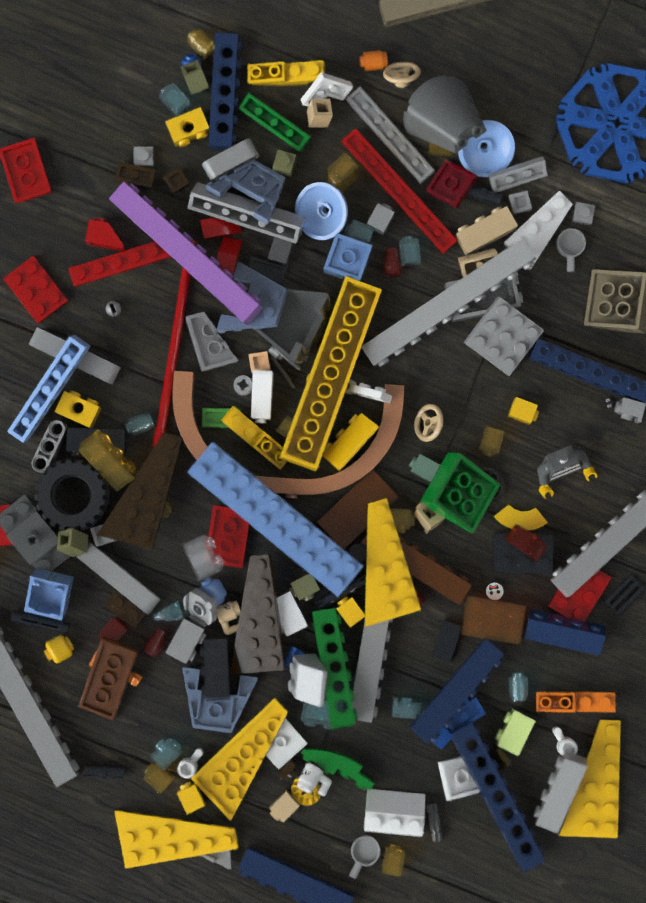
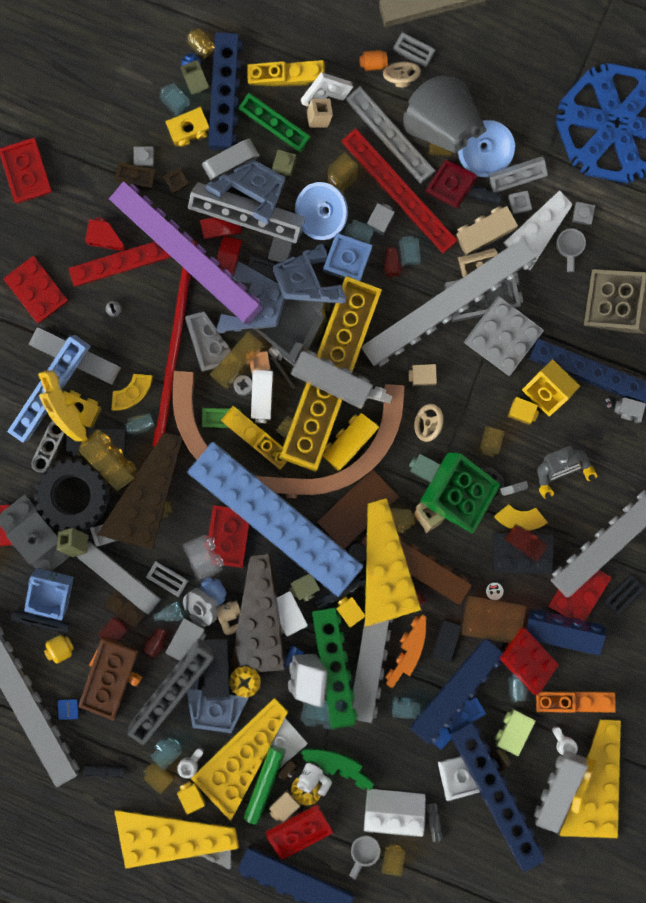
(64, 415): none -> yellow slope
(68, 709): none -> blue tile
(132, 393): none -> yellow tile
(170, 691): none -> dark grey brick
(181, 587): none -> light grey tile
(237, 360): none -> clear yellow brick
(244, 672): none -> yellow gear
(264, 784): none -> green brick
(299, 832): none -> red plate
(300, 282): none -> sand blue wing
(332, 379): none -> light grey brick
(410, 56): none -> light grey tile
(413, 644): none -> orange slope
(423, 375): none -> tan brick
(514, 488): none -> light grey tile
(529, 661): none -> red plate
(550, 388): none -> yellow brick
(583, 786): none -> yellow tile

